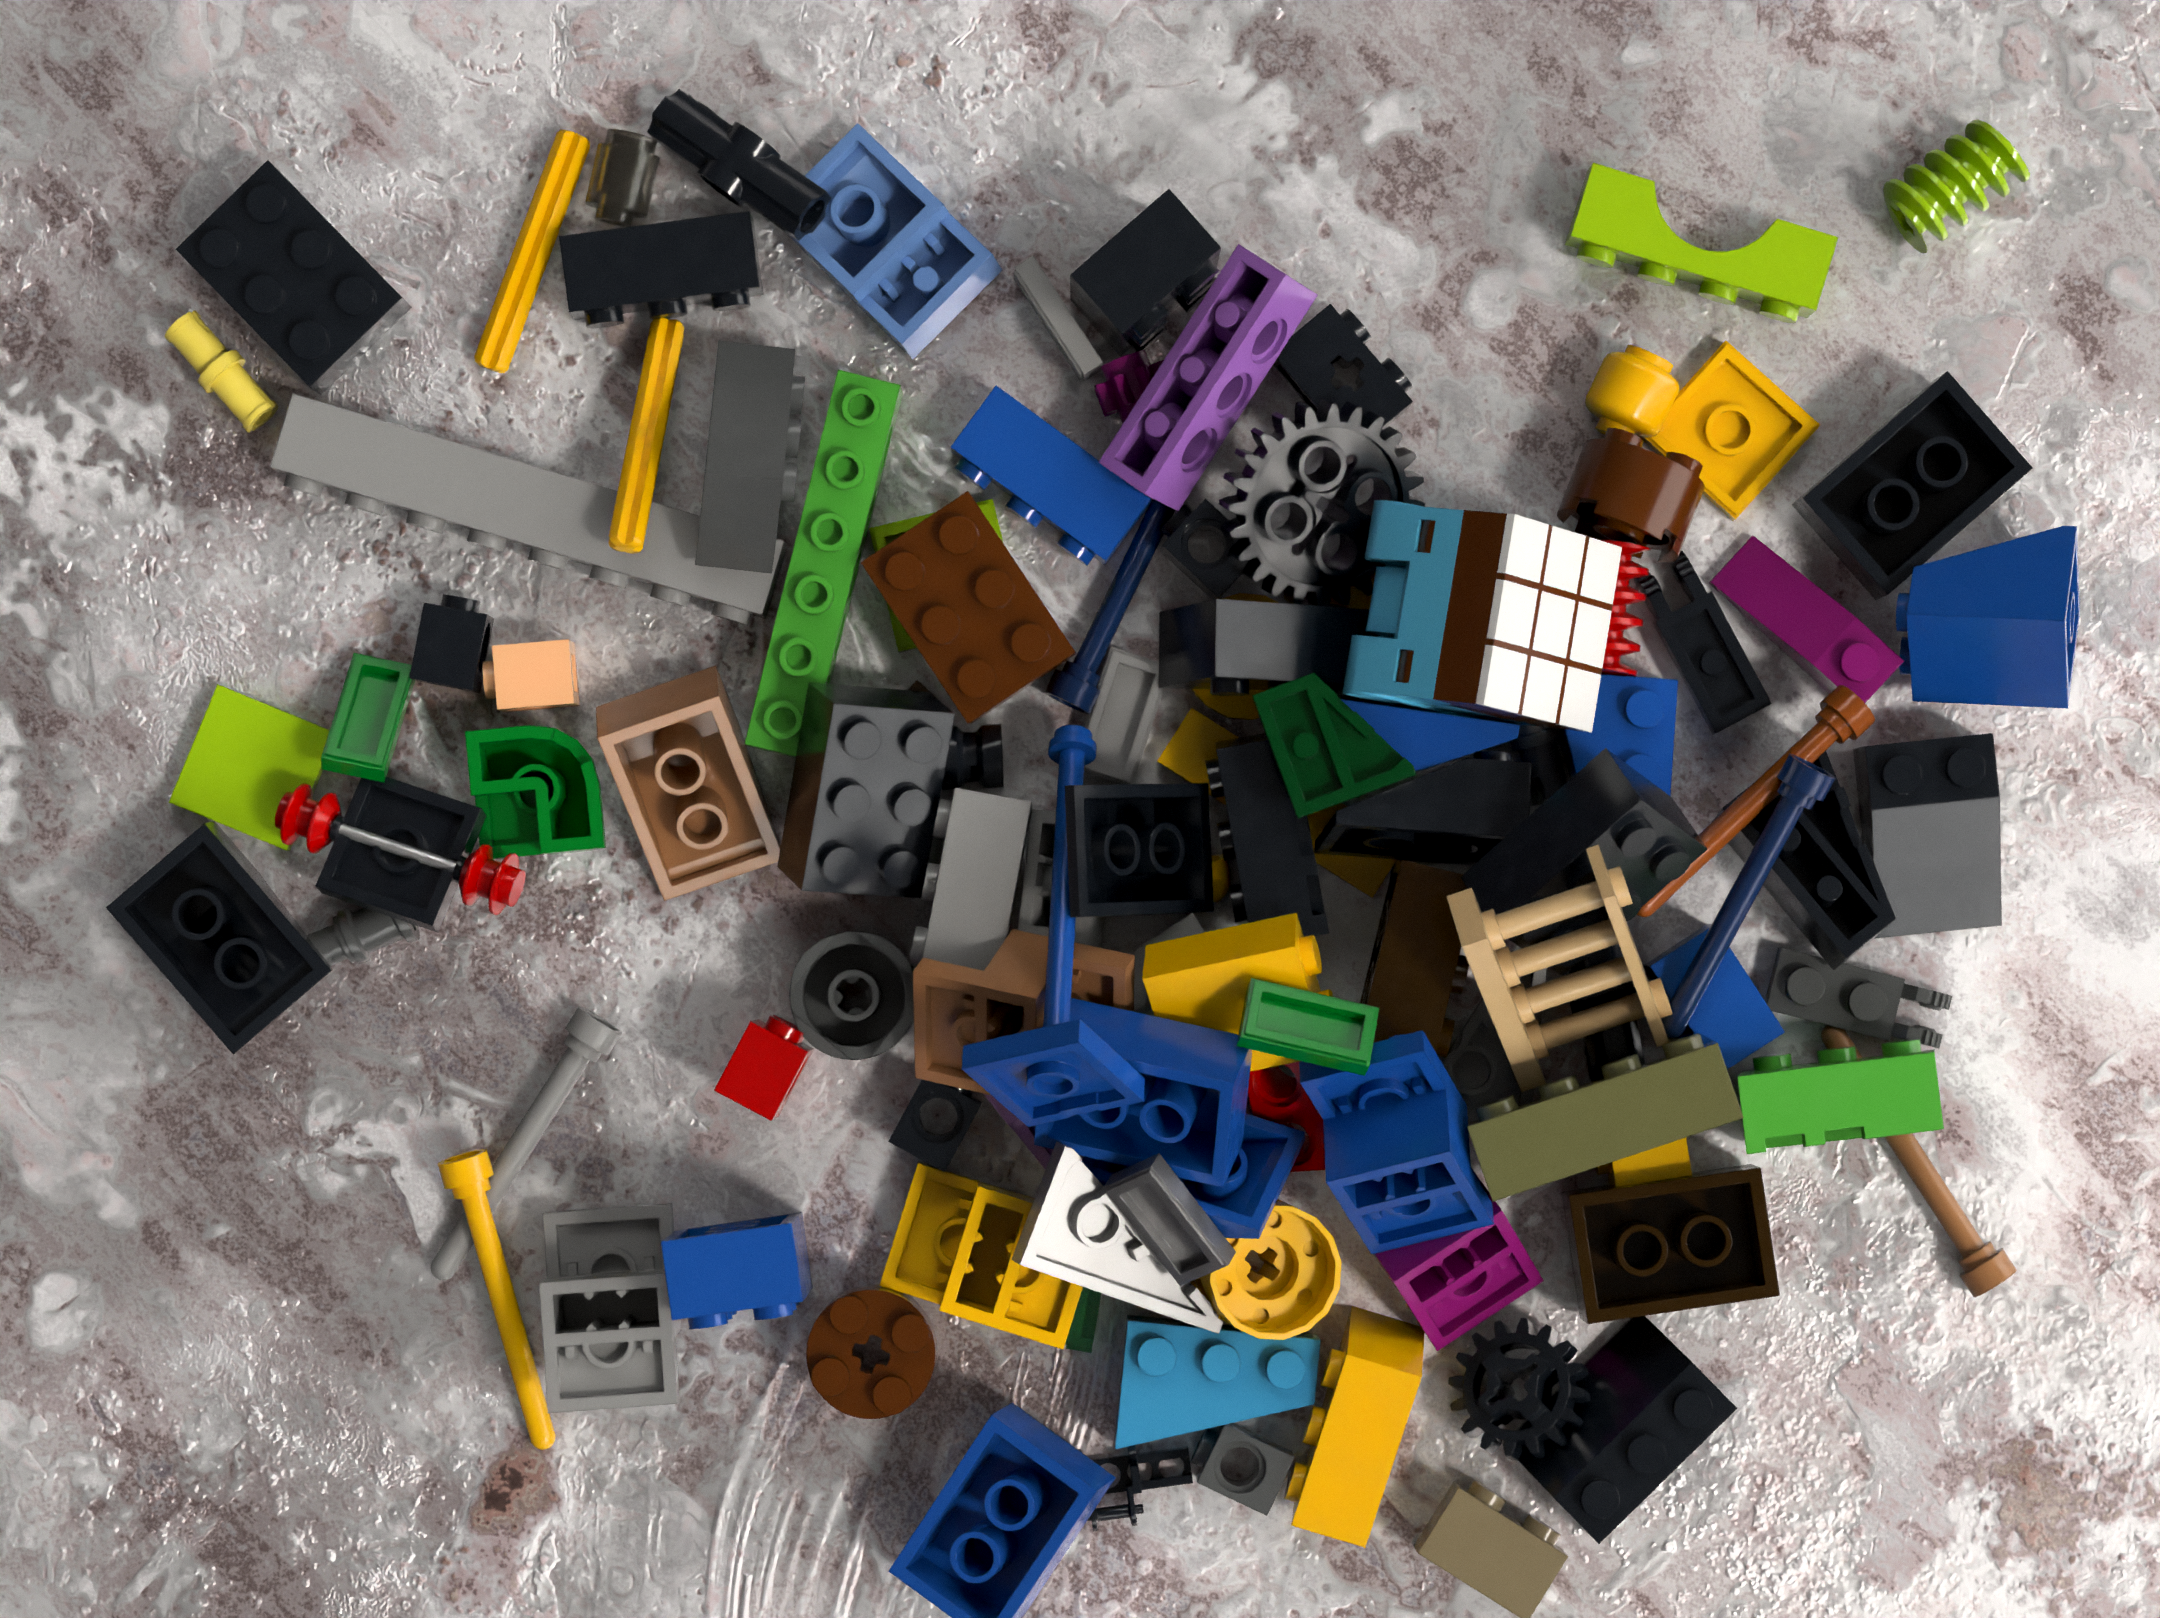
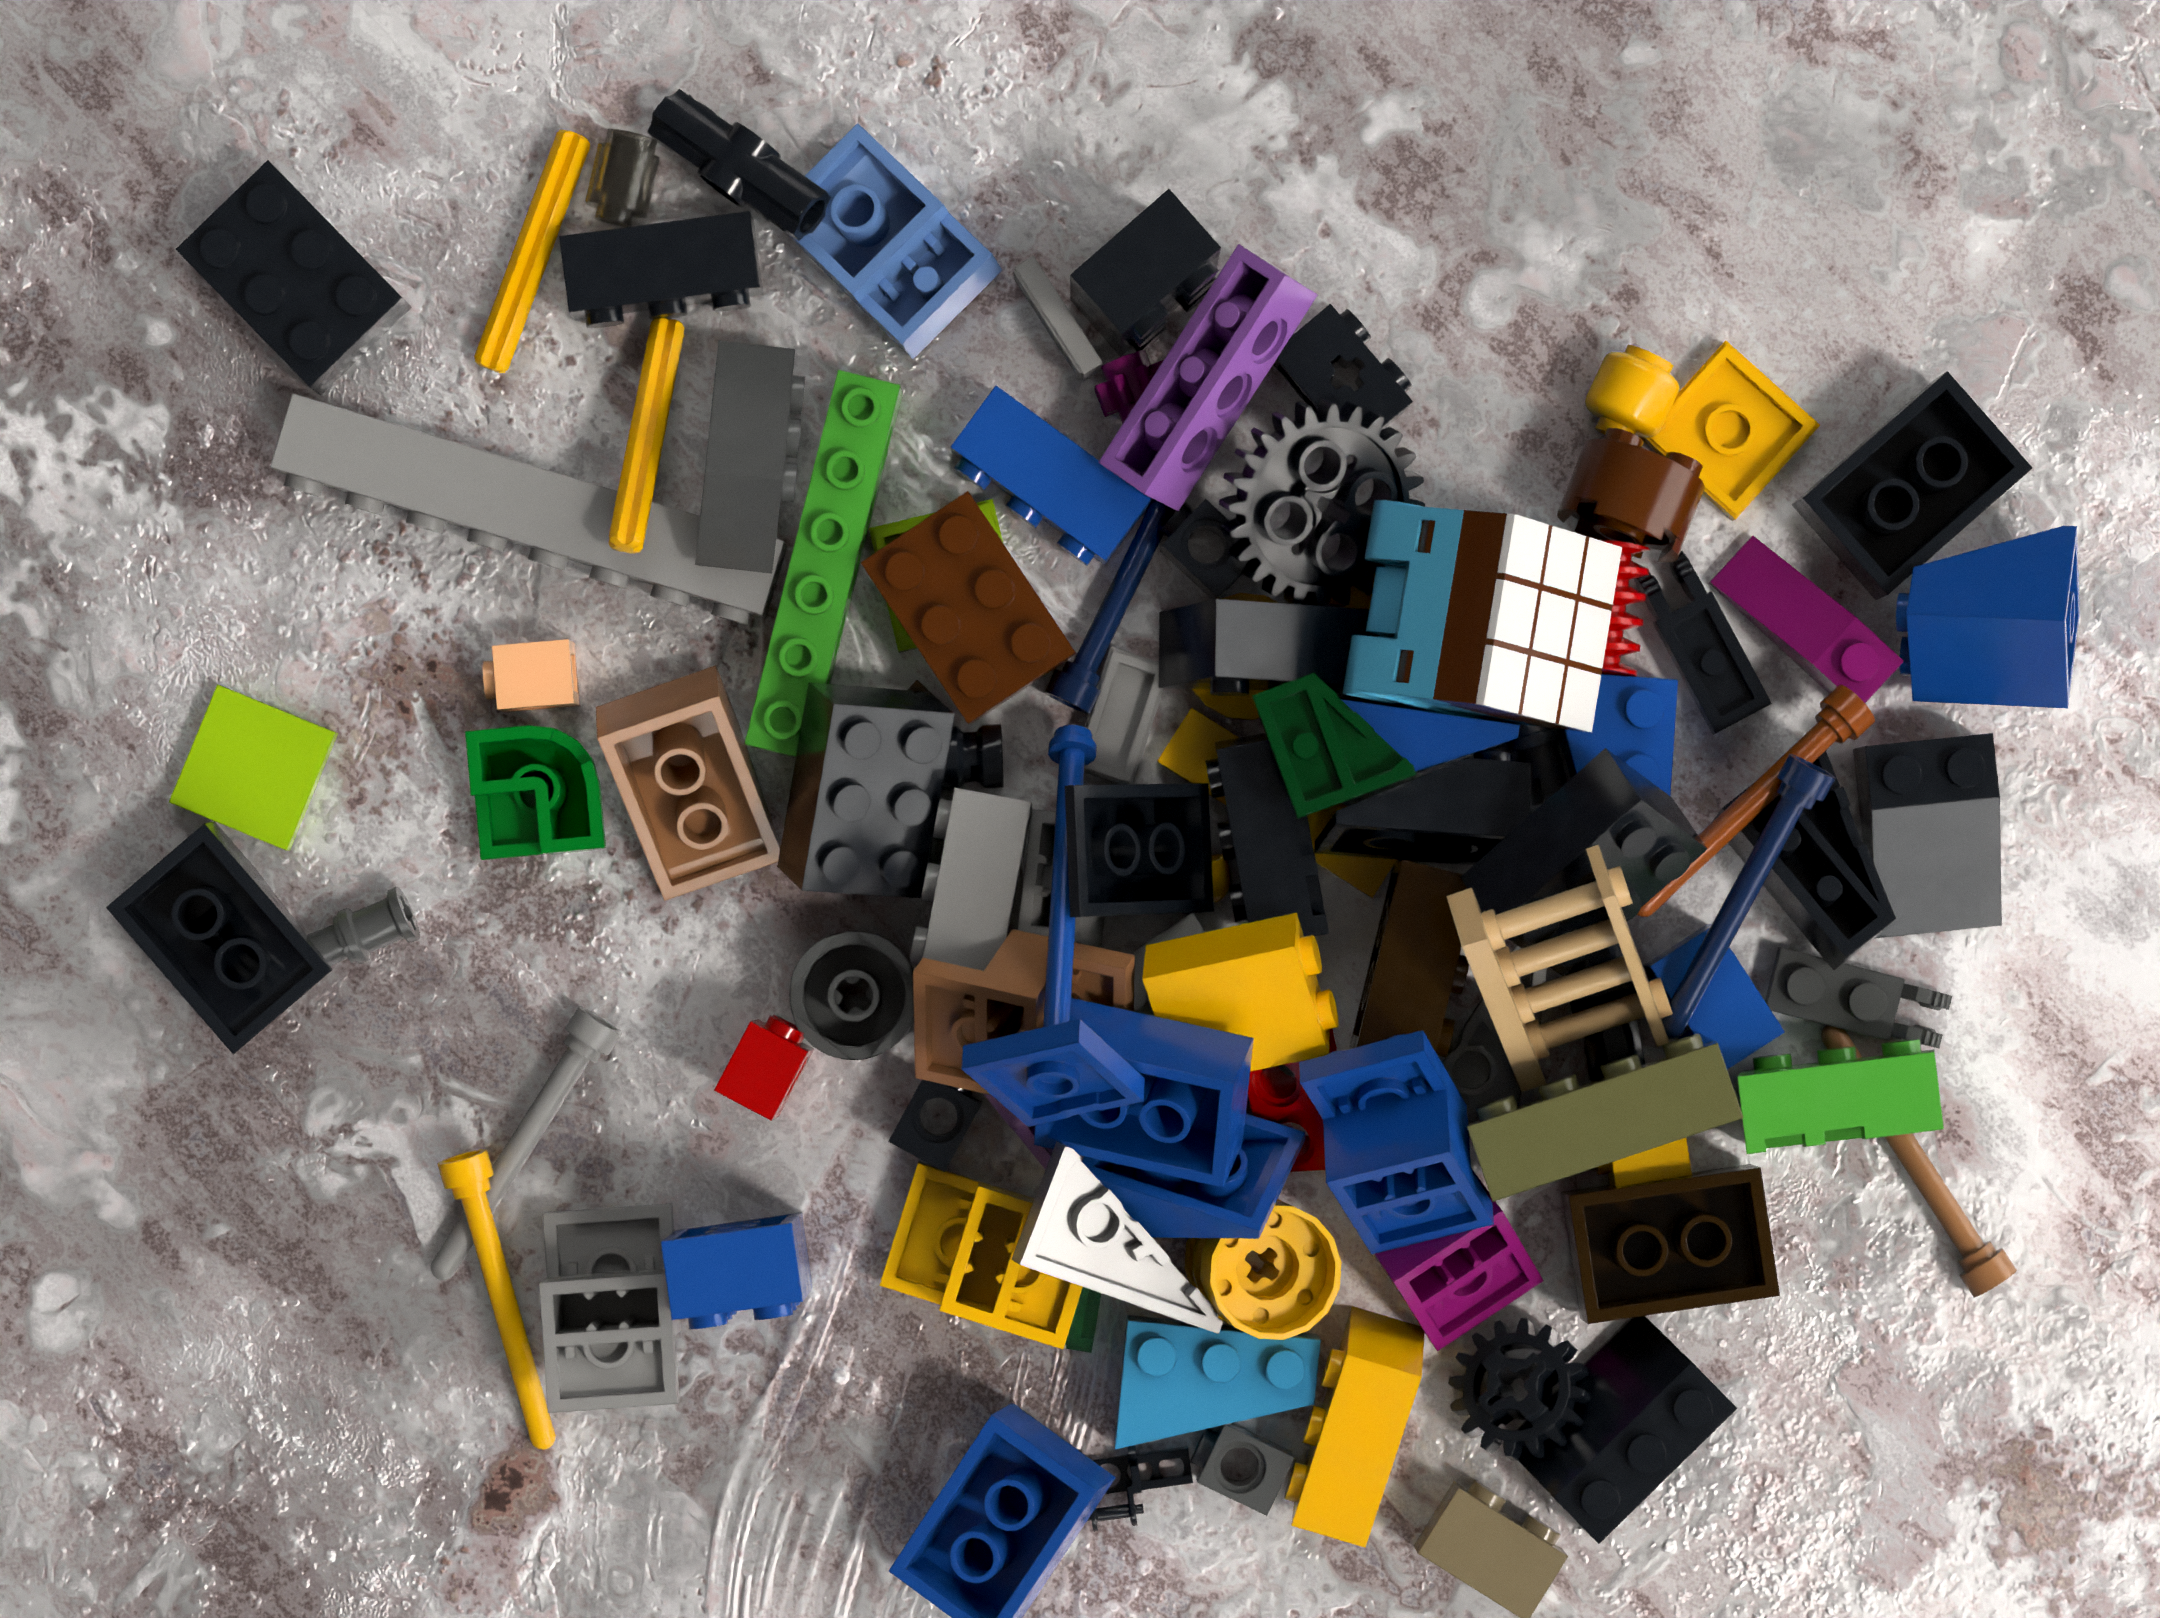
(221, 371): light yellow pin -> none
(368, 718): green tile -> none
(400, 850): black plate -> none
(452, 644): black brick -> none
(839, 1369): reddish brown brick -> none
(1169, 1219): flat silver tile -> none
(1308, 1026): green tile -> none
(1622, 222): lime arch -> none
(1952, 180): lime piece -> none

